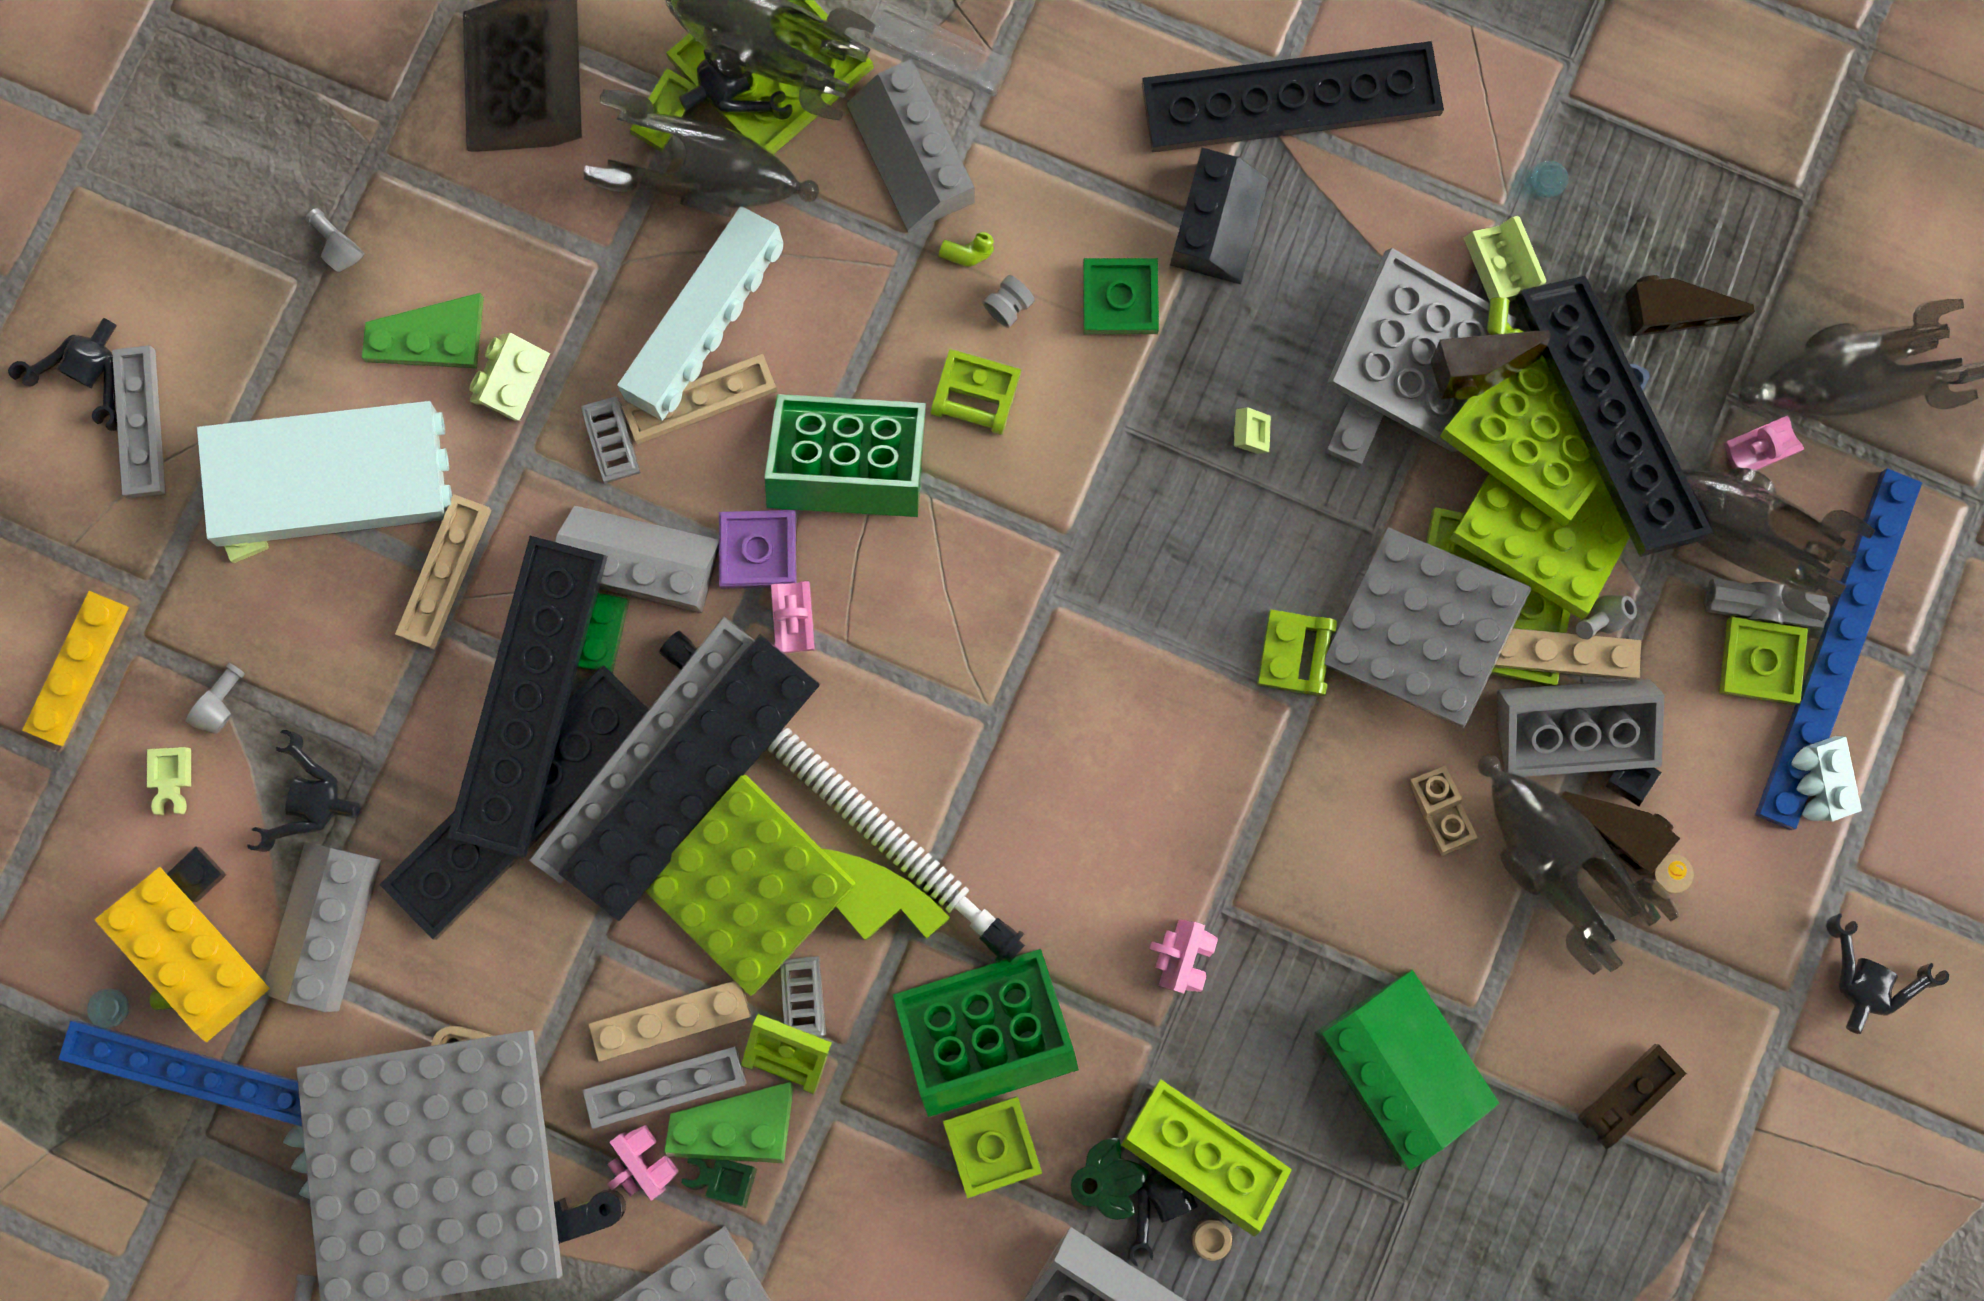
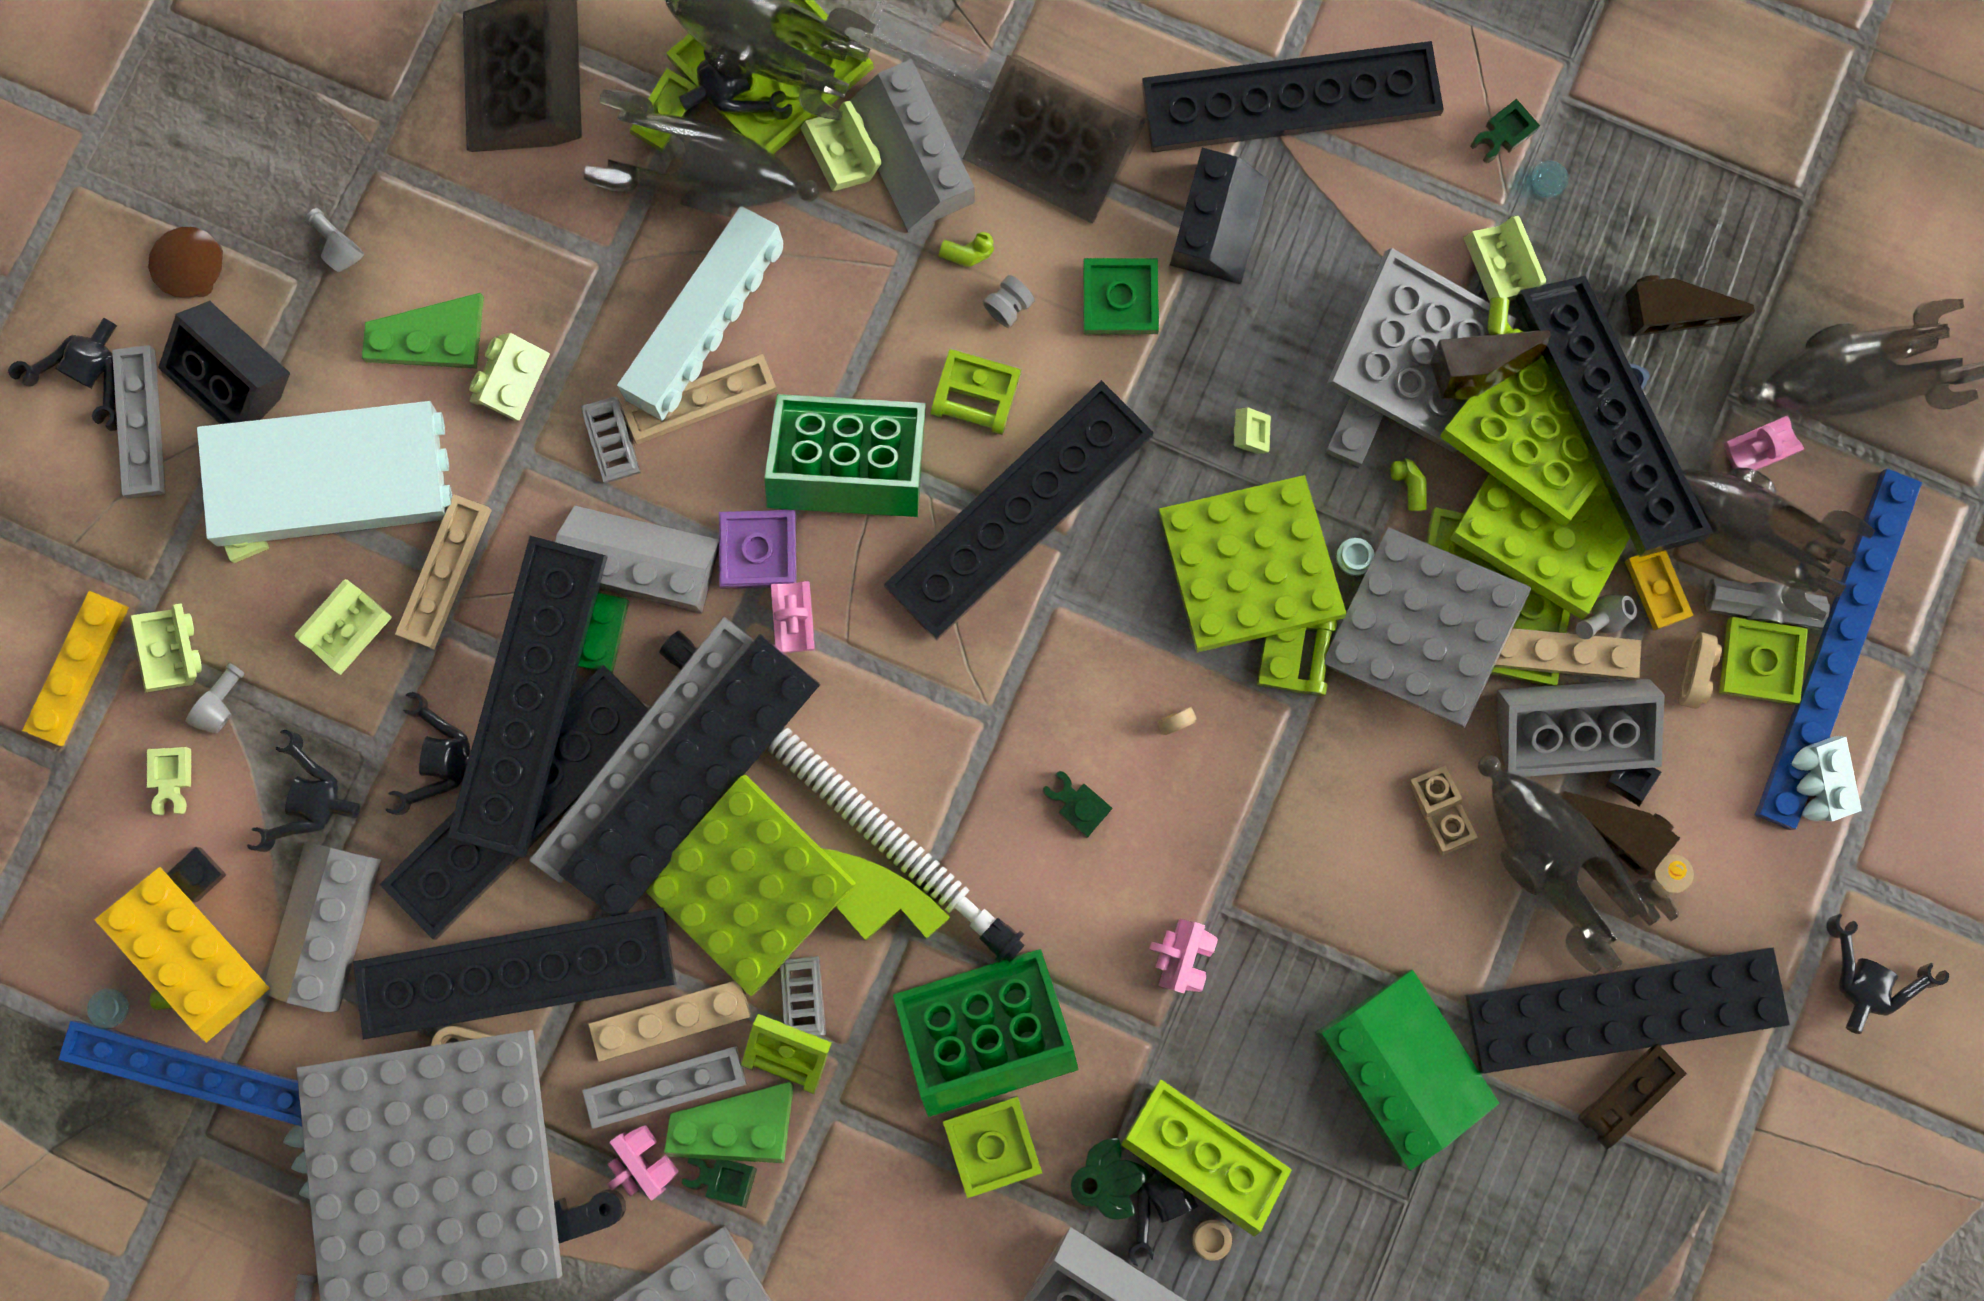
(165, 648): none -> yellowish green bracket
(186, 262): none -> reddish brown dish
(221, 366): none -> black slope
(343, 626): none -> yellowish green bracket
(438, 757): none -> black piece
(514, 973): none -> black plate
(842, 148): none -> yellowish green bracket
(1018, 510): none -> black plate
(1053, 137): none -> clear smoke slope
(1082, 807): none -> dark green plate
(1176, 721): none -> tan tile
(1251, 563): none -> lime plate
(1354, 556): none -> light aqua plate
(1414, 479): none -> lime arm
(1507, 129): none -> dark green plate
(1627, 1010): none -> black plate
(1659, 589): none -> yellow plate
(1701, 658): none -> tan plate

